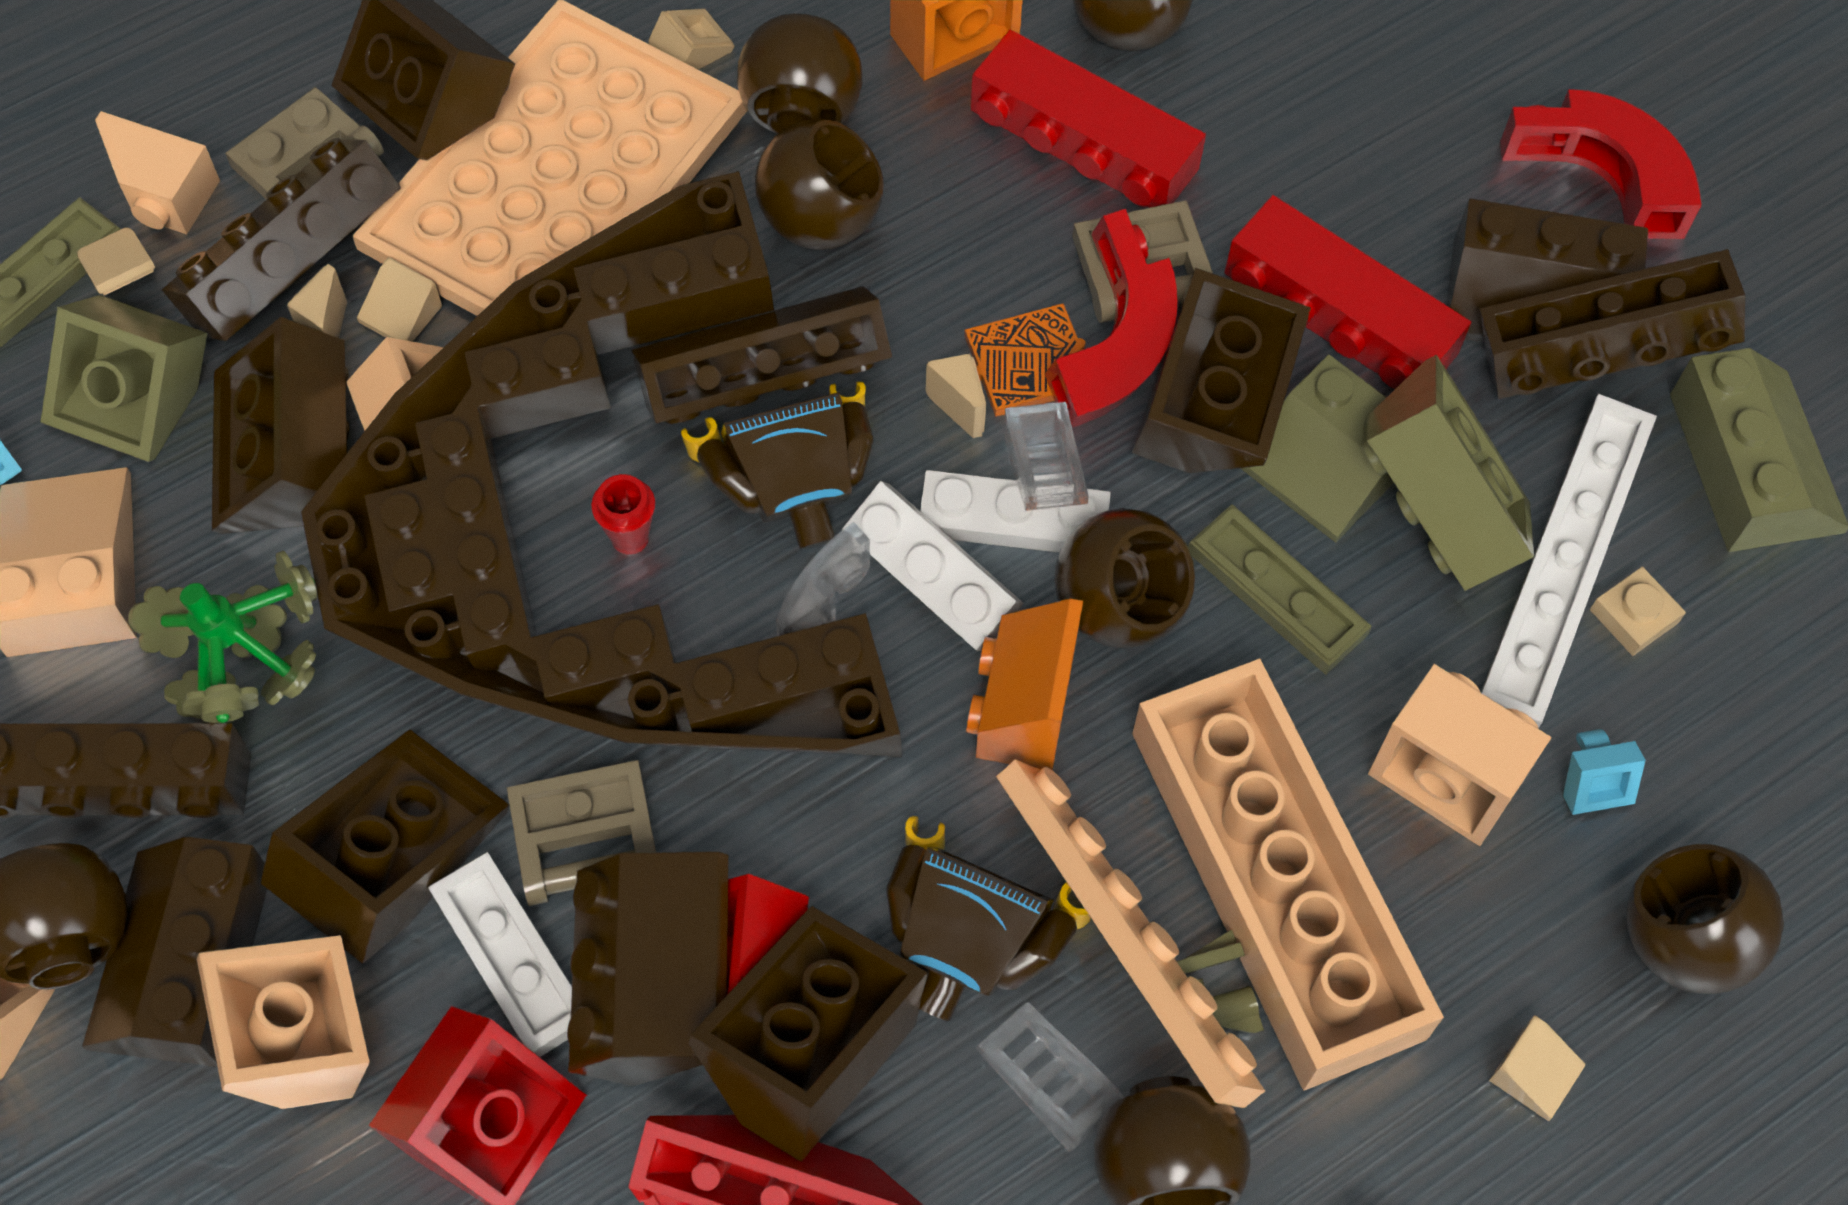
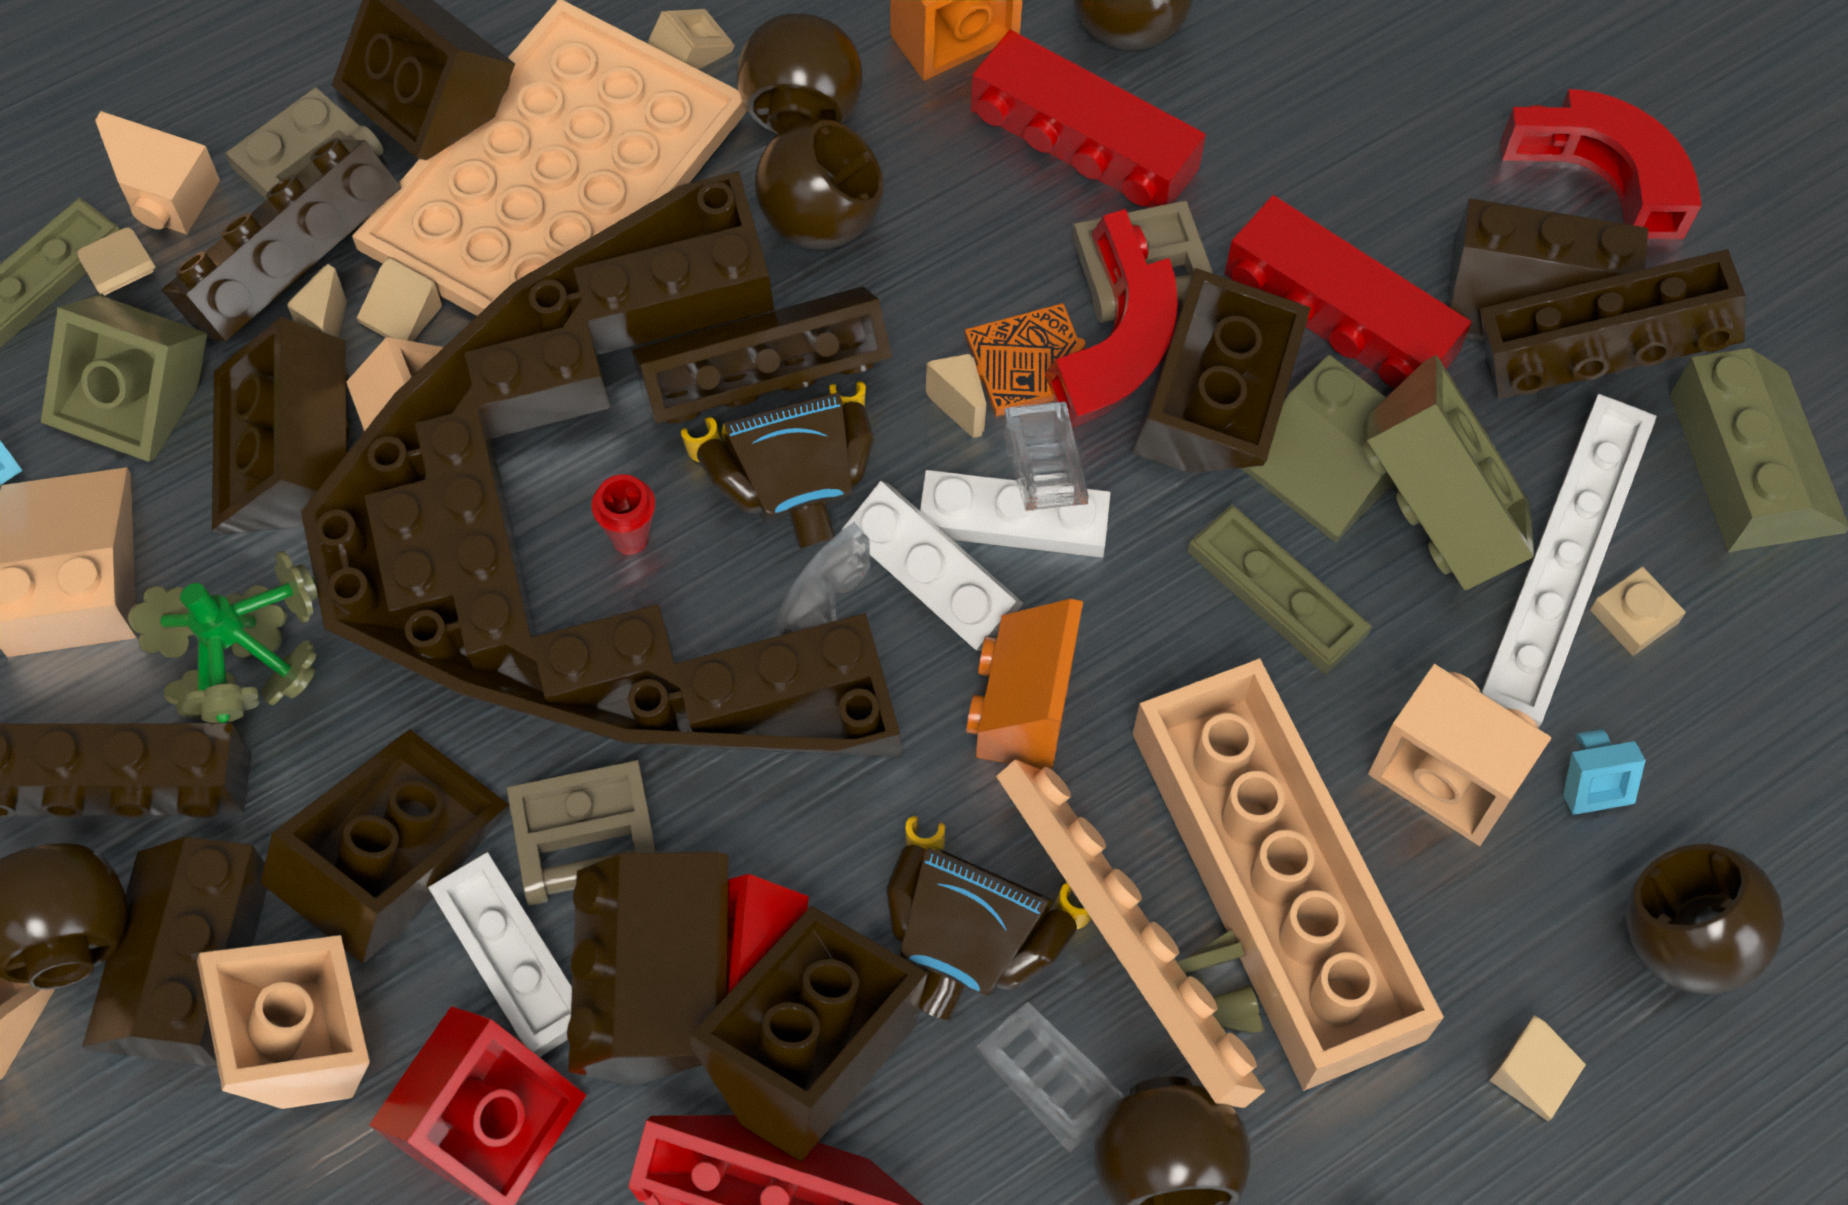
(1128, 574): dark brown wheel -> none

